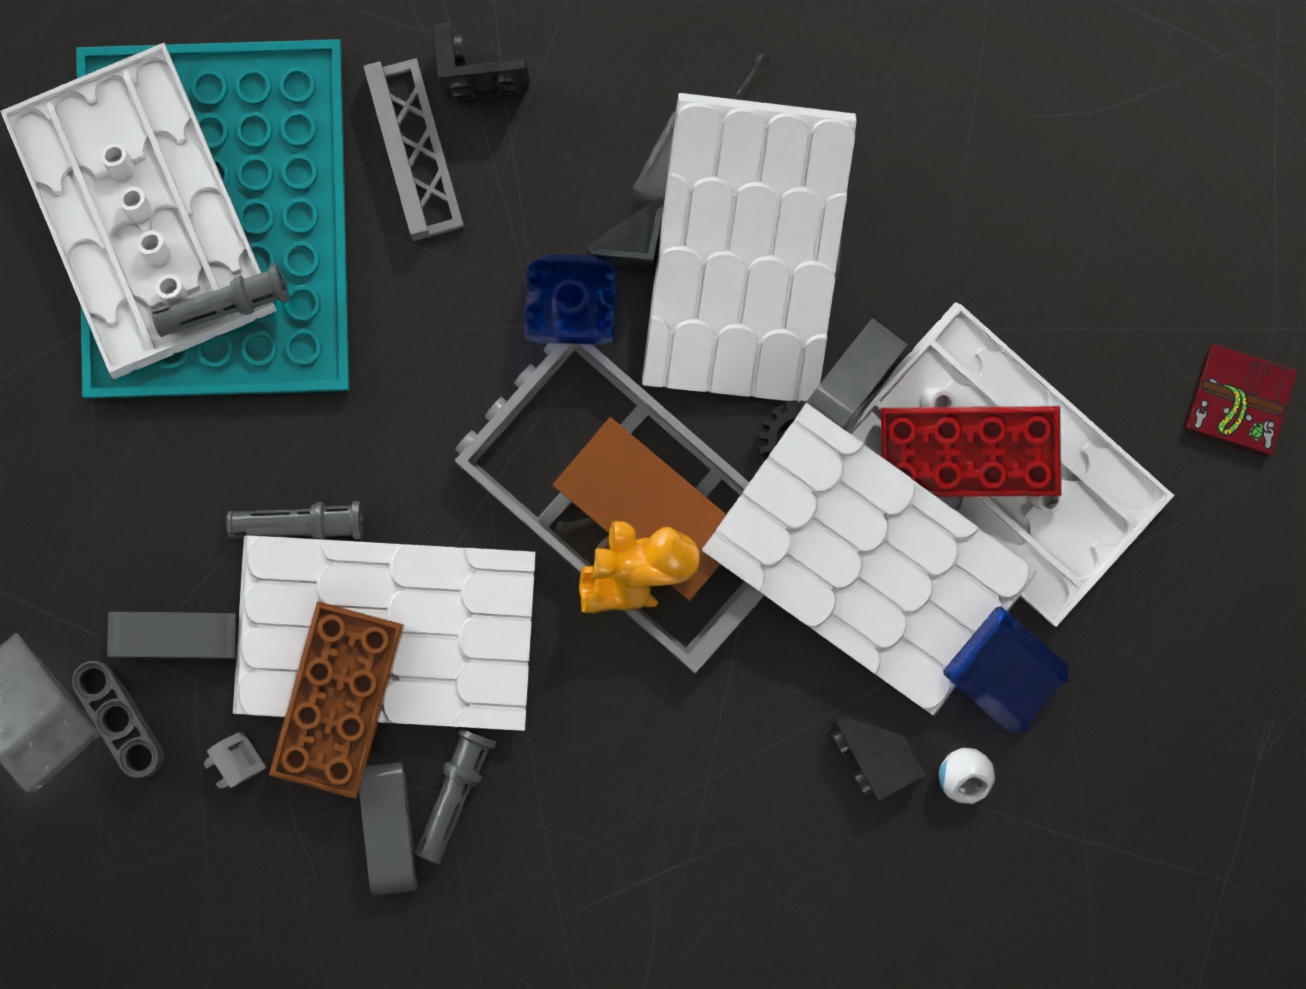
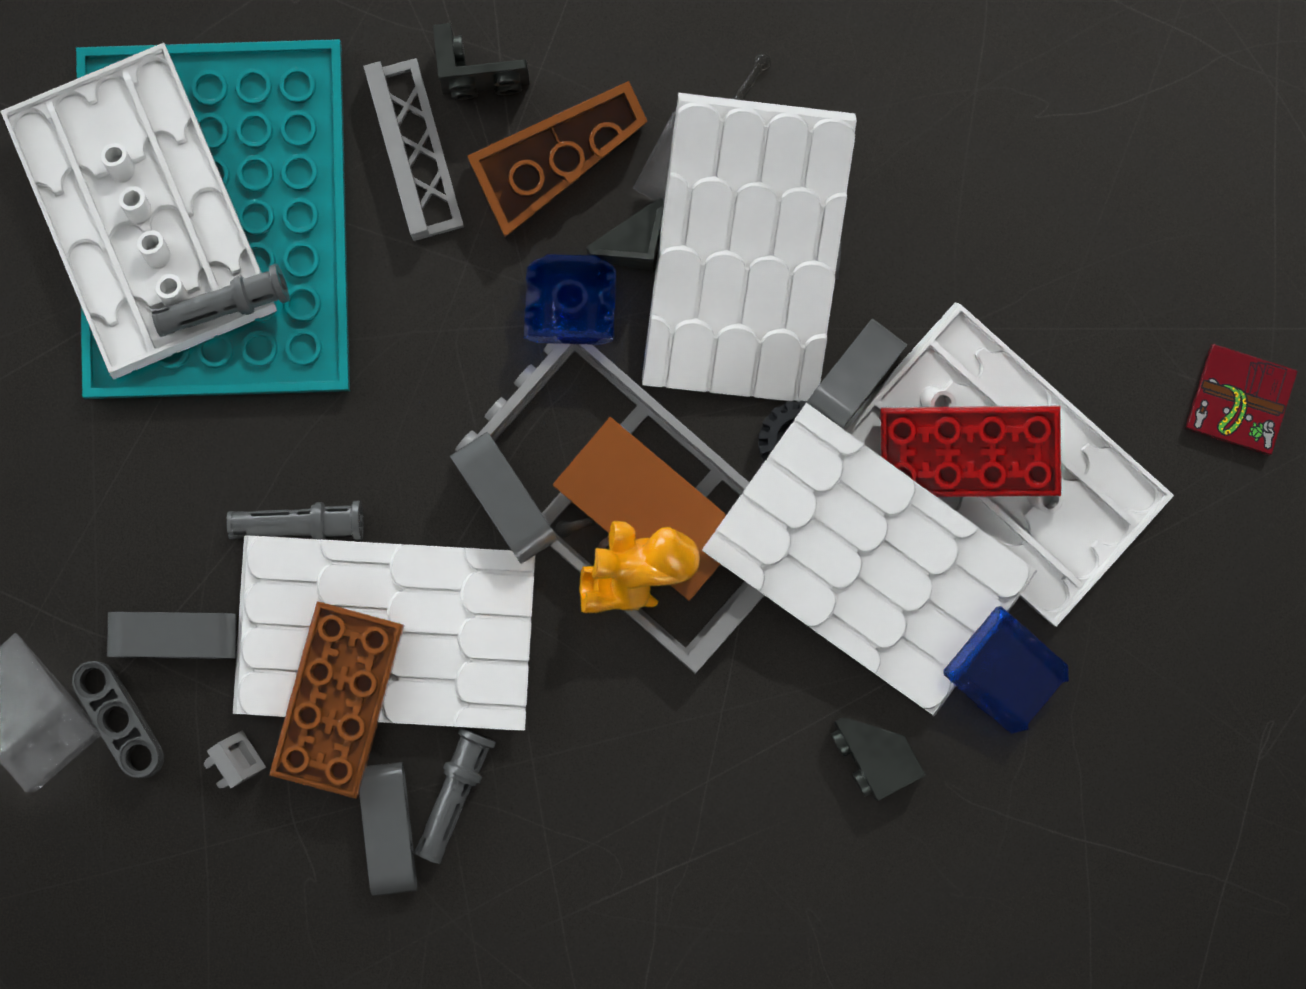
(504, 497): none -> dark grey beam
(546, 158): none -> dark orange wedge
(966, 775): white piece -> none

